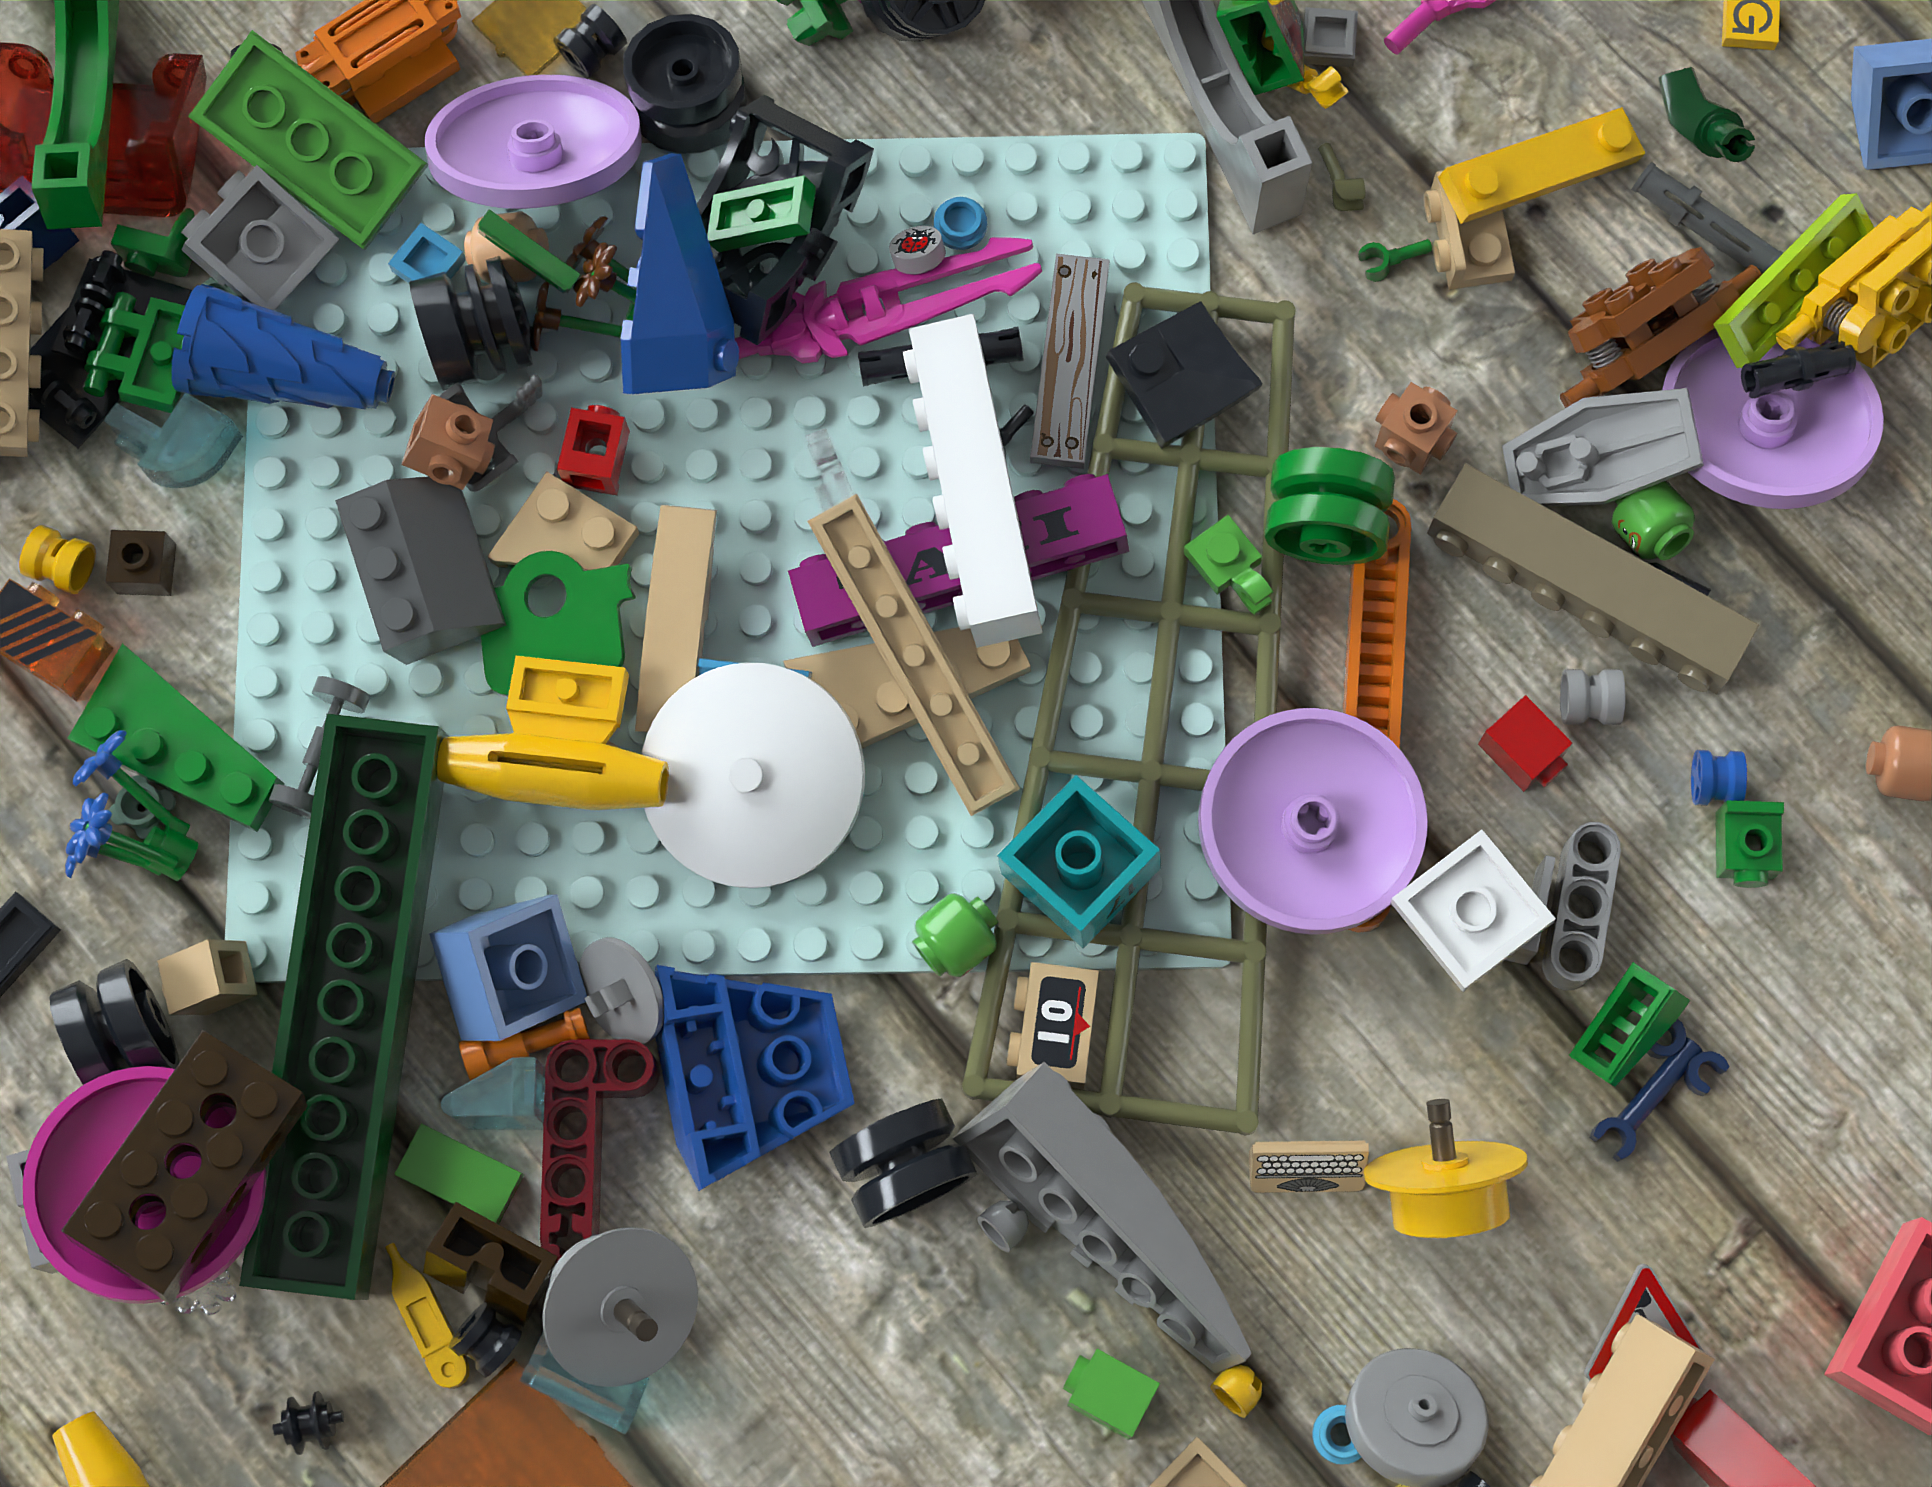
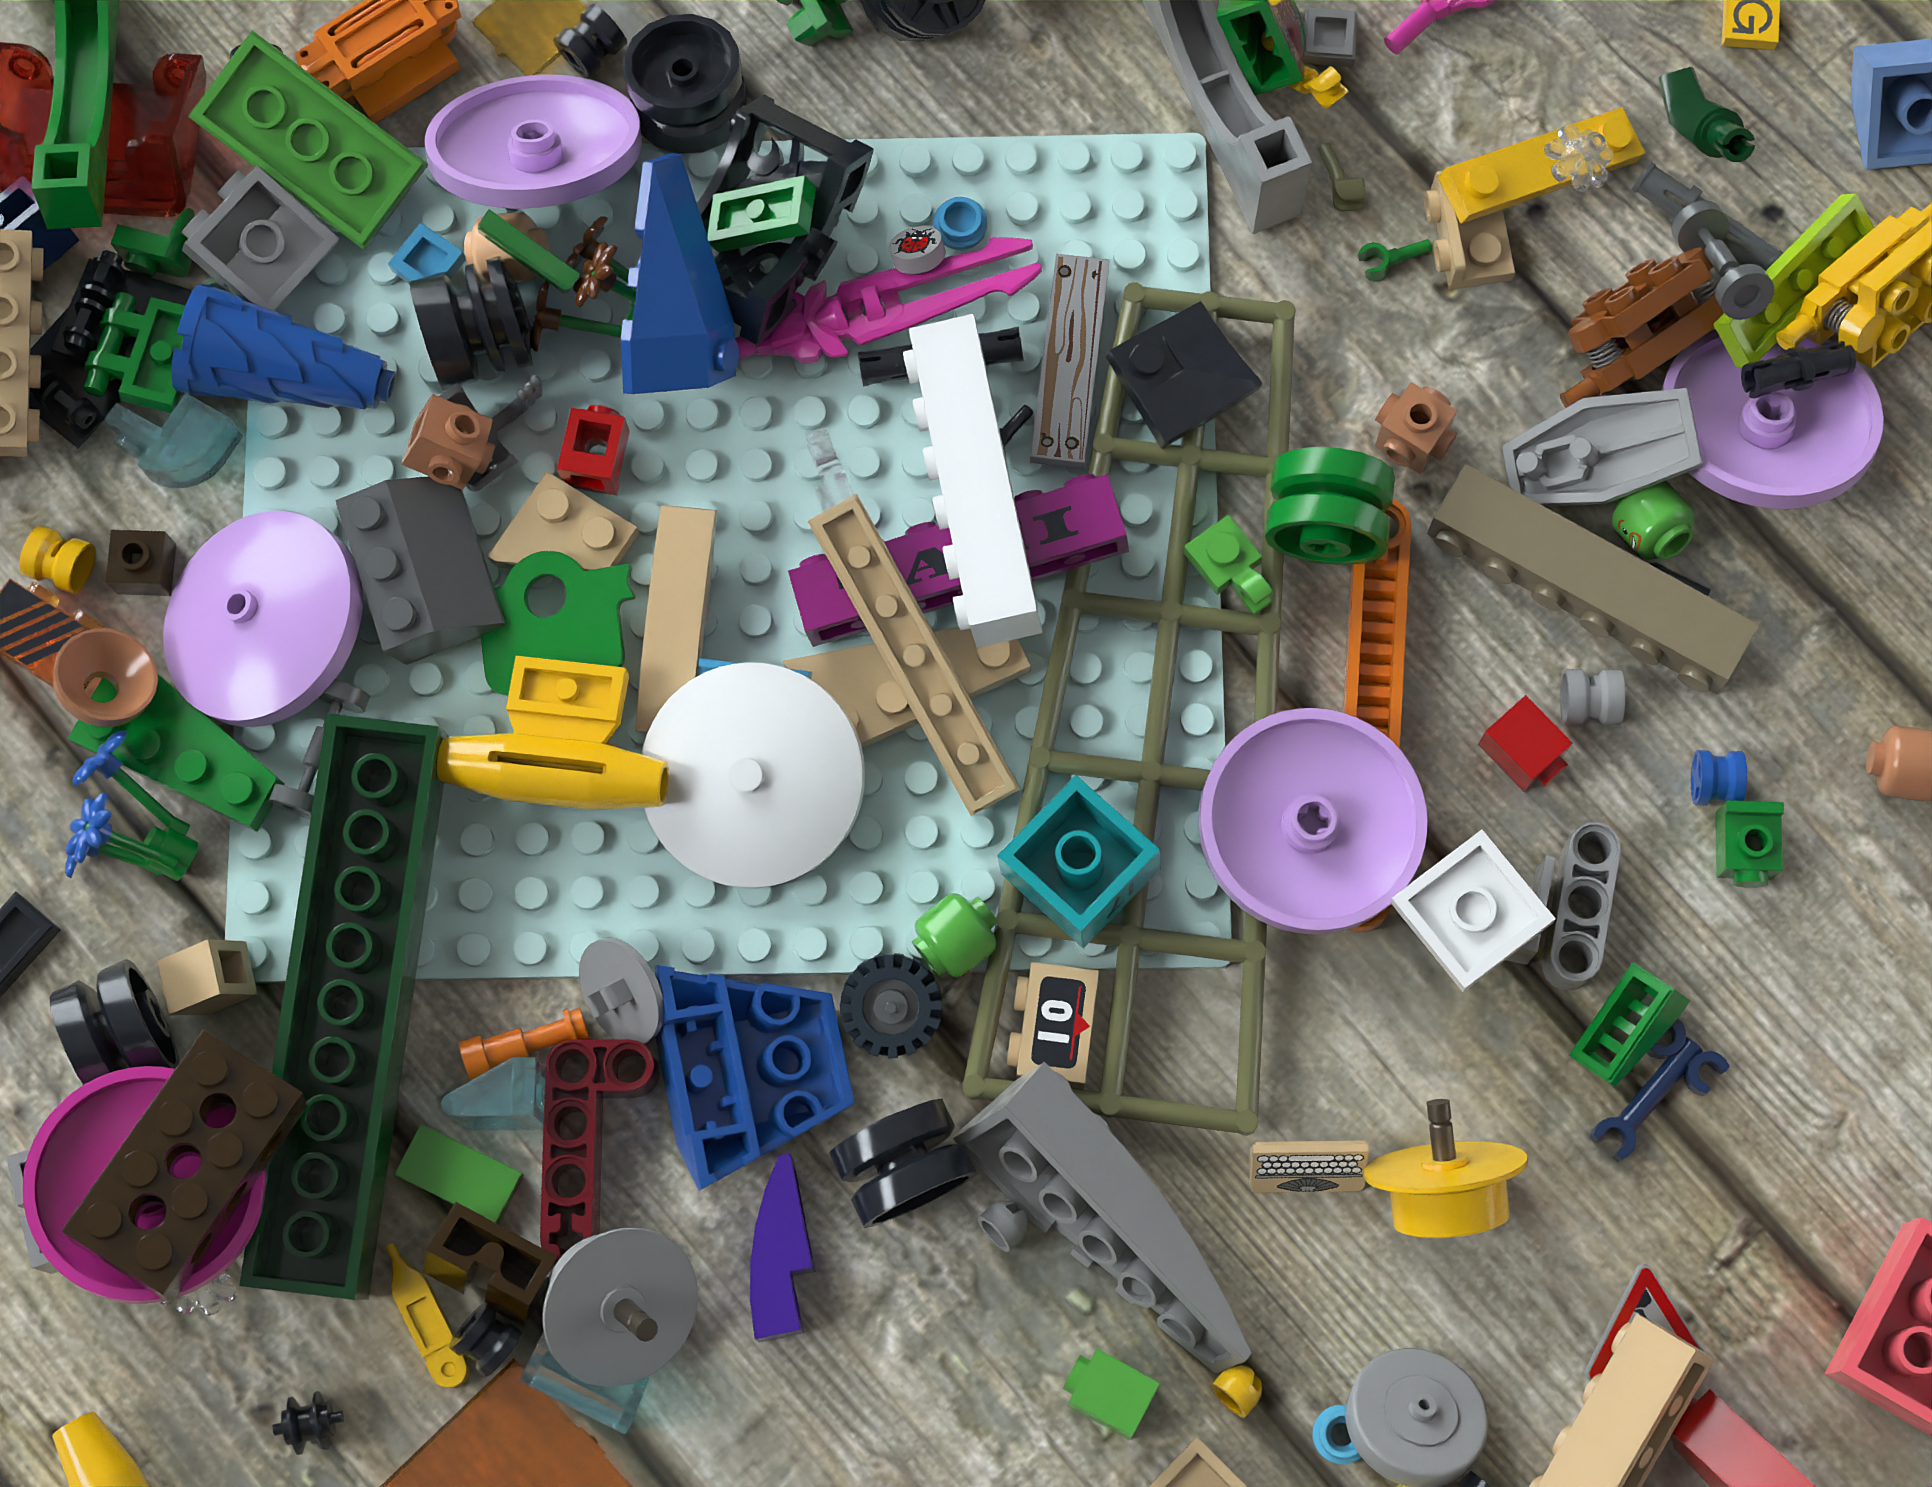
(109, 656): none -> nougat piece
(126, 808): sand green plate -> none
(262, 619): none -> lavender dish
(508, 968): medium blue slope -> none
(779, 1253): none -> dark purple slope
(891, 1005): none -> black wheel
(1581, 156): none -> clear plant
(1742, 288): none -> dark grey wheel

